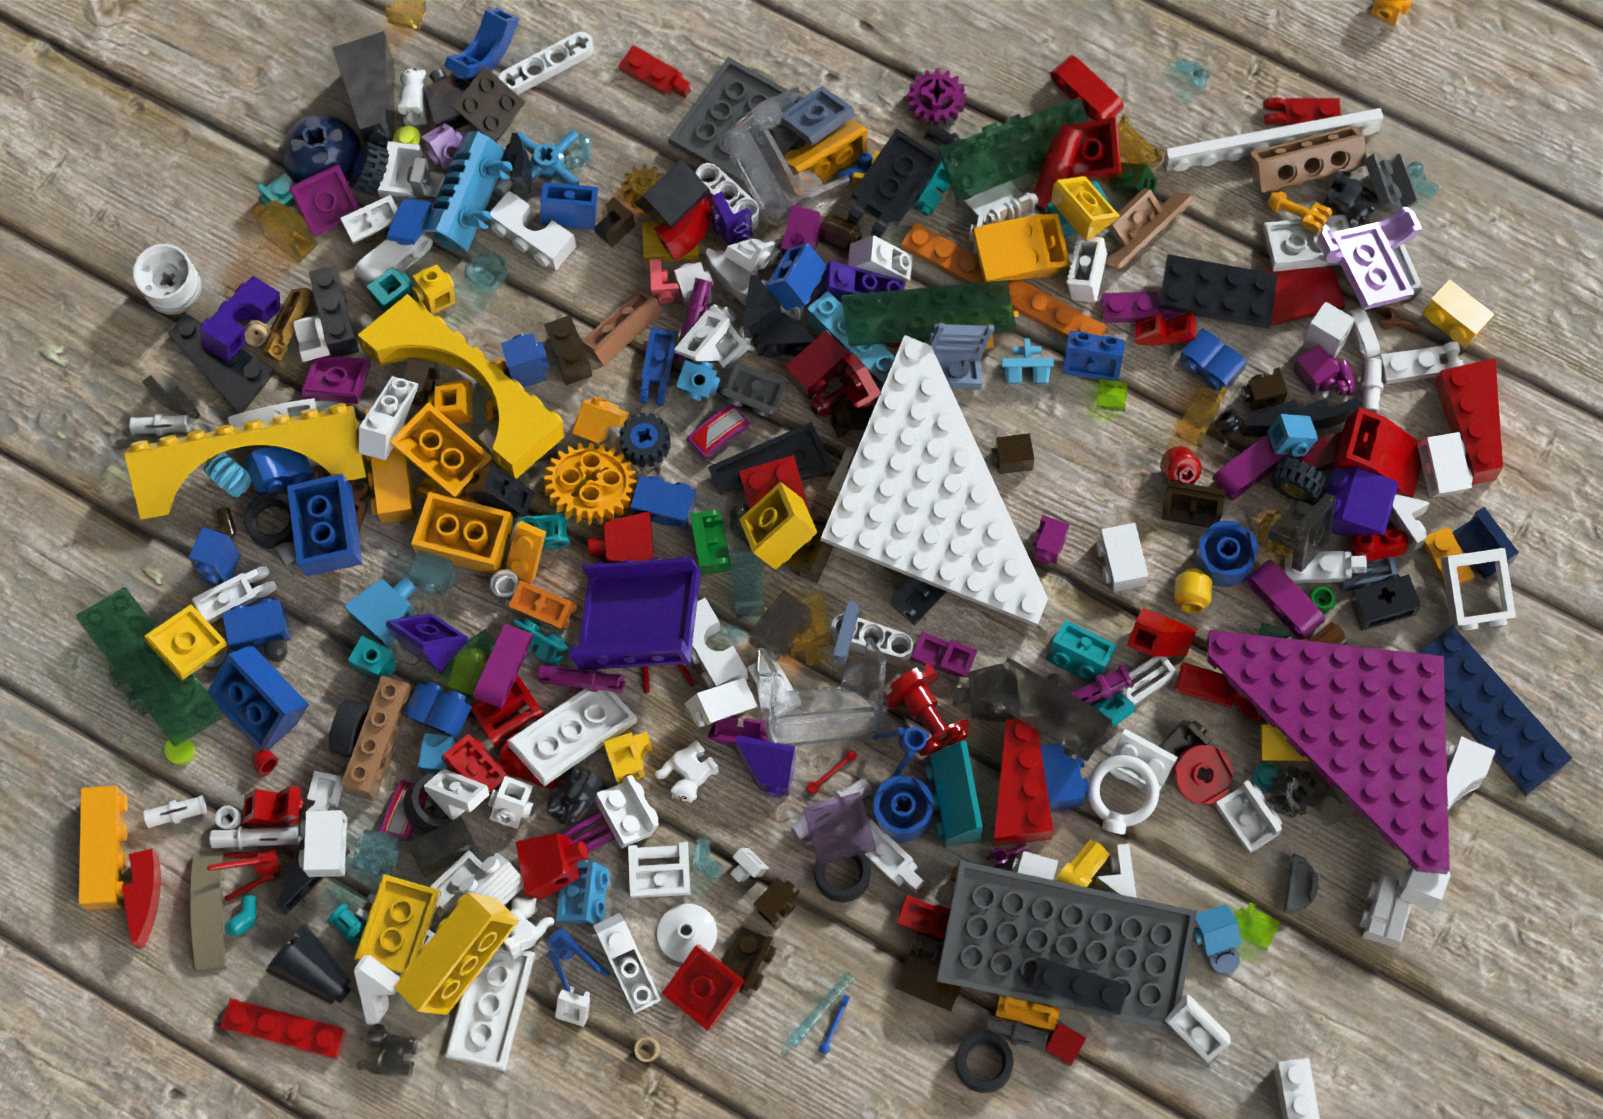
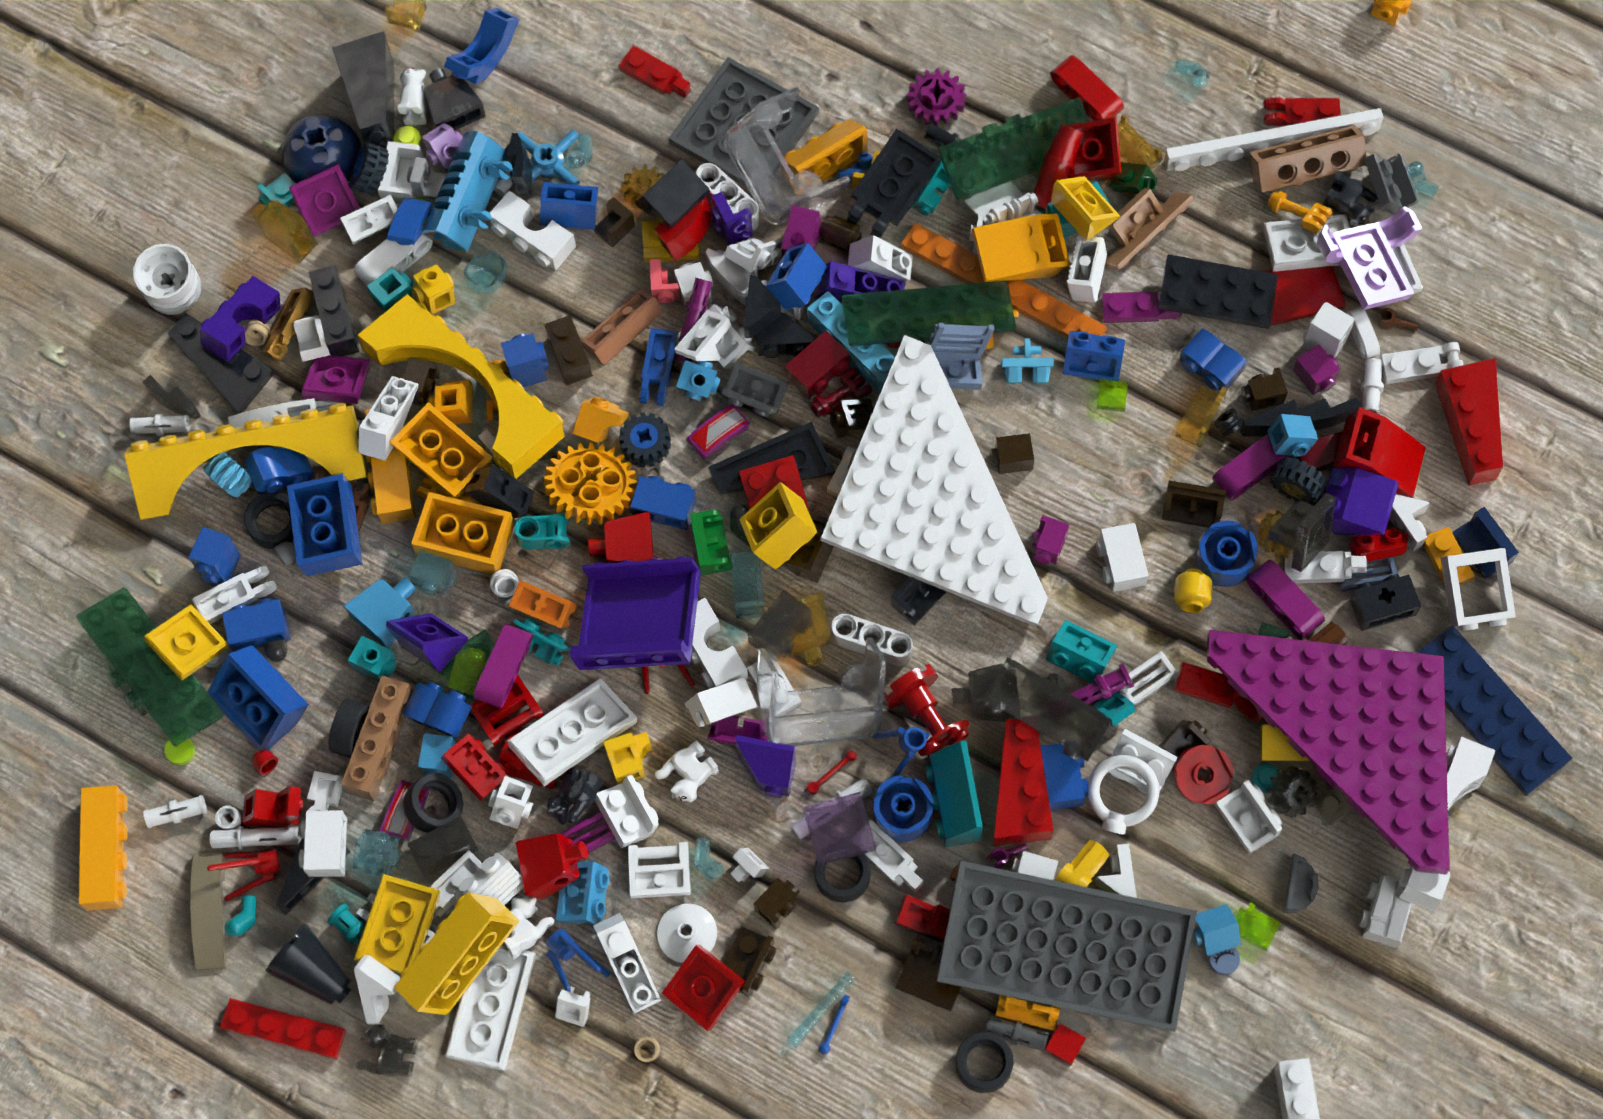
(142, 895): red slope -> none
(226, 522): dark brown arm -> none
(455, 792): white slope -> none
(489, 104): dark brown hinge -> none
(525, 551): light orange plate -> none
(548, 67): white beam -> none
(590, 680): magenta pin -> none
(817, 115): sand blue plate -> none
(846, 633): sand blue tile -> none
(863, 388): red bracket -> none
(943, 655): magenta slope -> none
(1077, 985): black arch -> none
(1158, 331): red slope -> none
(1160, 635): red slope -> none
(1180, 465): red head -> none
(1198, 1028): white slope -> none
(1325, 594): green plate -> none
(1346, 380): magenta arm -> none
(1444, 465): white brick -> none
(1457, 314): brick -> none

